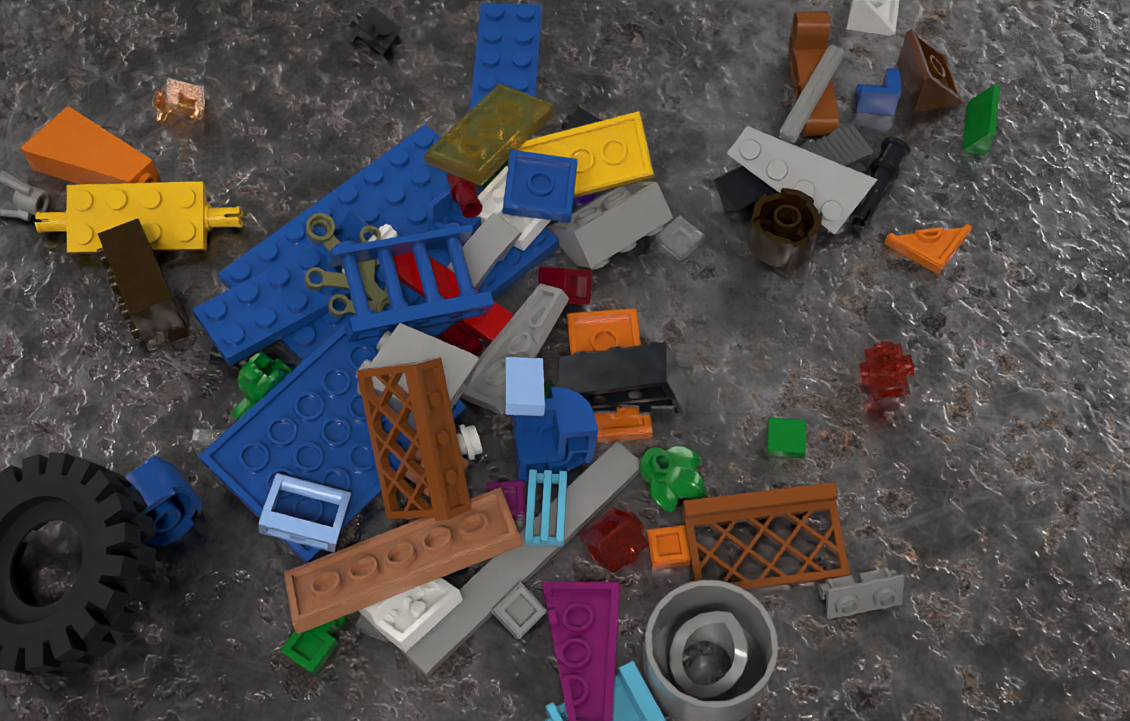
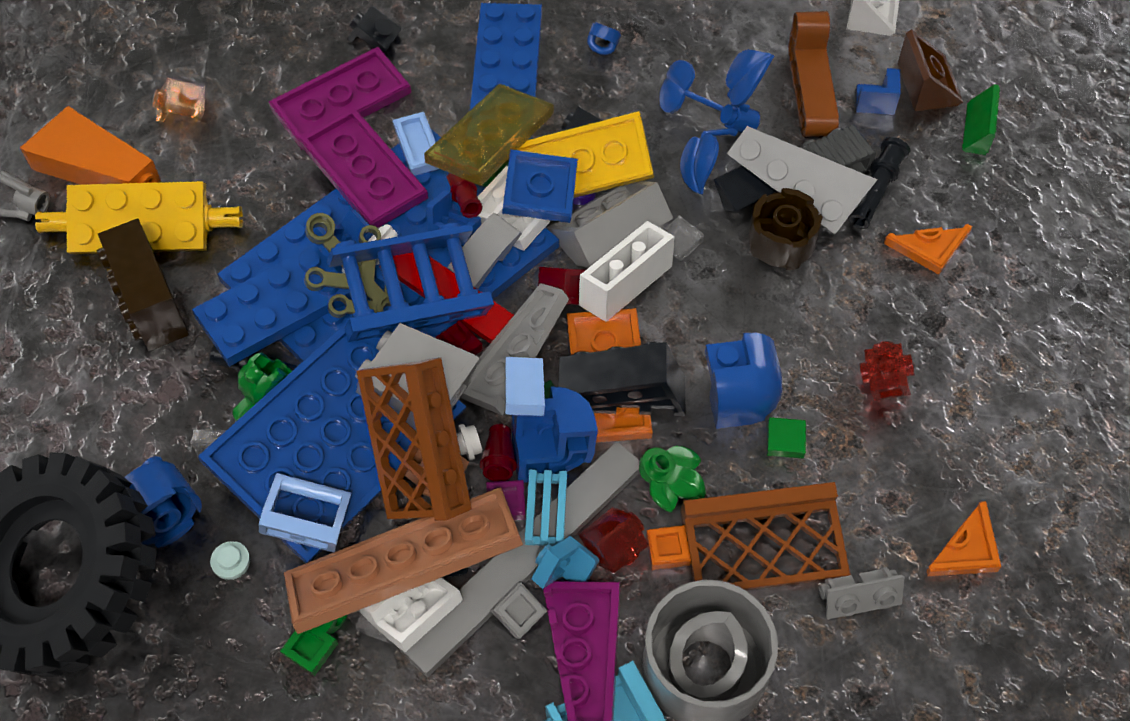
(230, 560): none -> light aqua plate
(361, 83): none -> magenta tile
(363, 168): none -> magenta tile
(415, 139): none -> light blue tile
(498, 455): none -> dark red cone
(565, 560): none -> dark azure bracket
(605, 33): none -> blue tile
(626, 271): none -> white brick
(742, 79): none -> blue plant
(743, 380): none -> blue brick
(811, 94): light grey axle -> none
(970, 549): none -> orange tile

